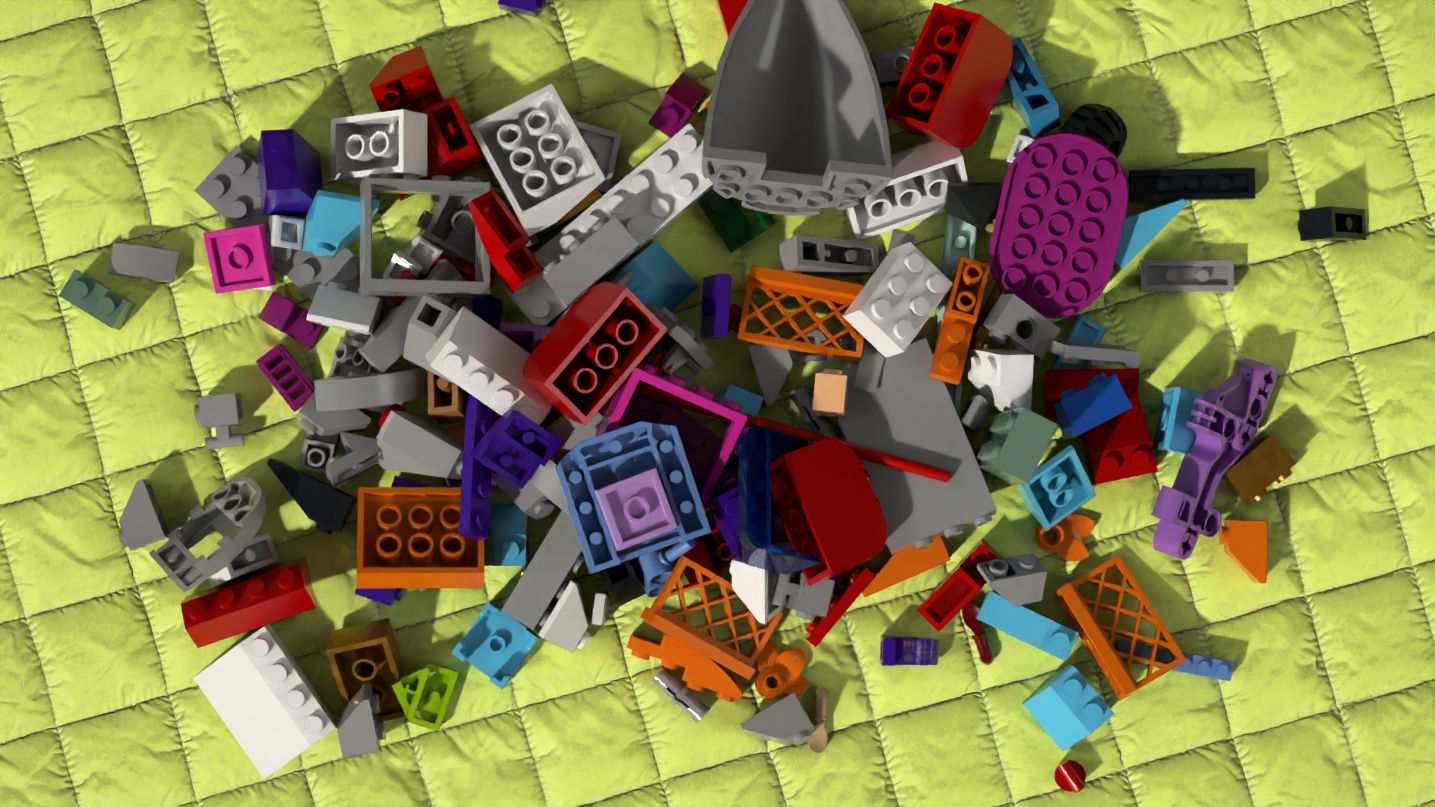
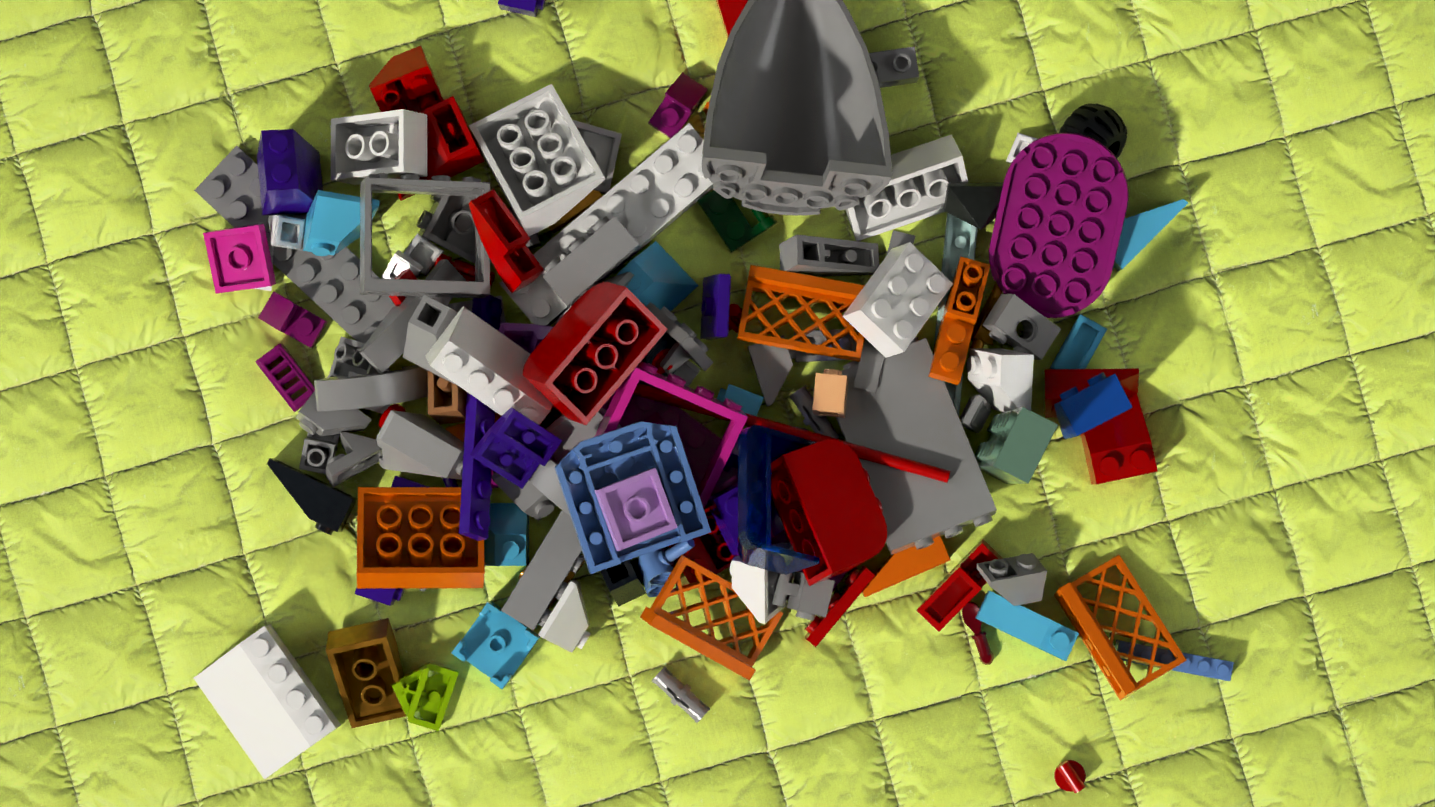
(97, 299): sand green brick -> none
(142, 518): light grey slope -> none
(143, 262): light grey slope -> none
(220, 413): light grey brick -> none
(234, 512): light grey slope -> none
(248, 602): red slope -> none
(255, 556): white slope -> none
(345, 309): white slope -> none
(359, 725): light grey slope -> none
(599, 608): white tile -> none
(699, 670): orange slope -> none
(781, 723): light grey slope -> none
(784, 669): orange plate -> none
(819, 737): tan piece -> none
(908, 651): dark purple leg -> none
(952, 77): red brick -> none
(1031, 92): dark azure slope -> none
(1057, 488): medium azure slope -> none
(1068, 537): orange plate -> none
(1068, 707): medium azure slope -> none
(1095, 353): light grey plate -> none
(1175, 411): medium azure slope -> none
(1186, 275): light grey plate -> none
(1192, 184): black plate -> none
(1224, 431): medium lavender beam -> none
(1247, 546): orange slope -> none
(1259, 468): pearl gold brick -> none
(1332, 224): black slope -> none

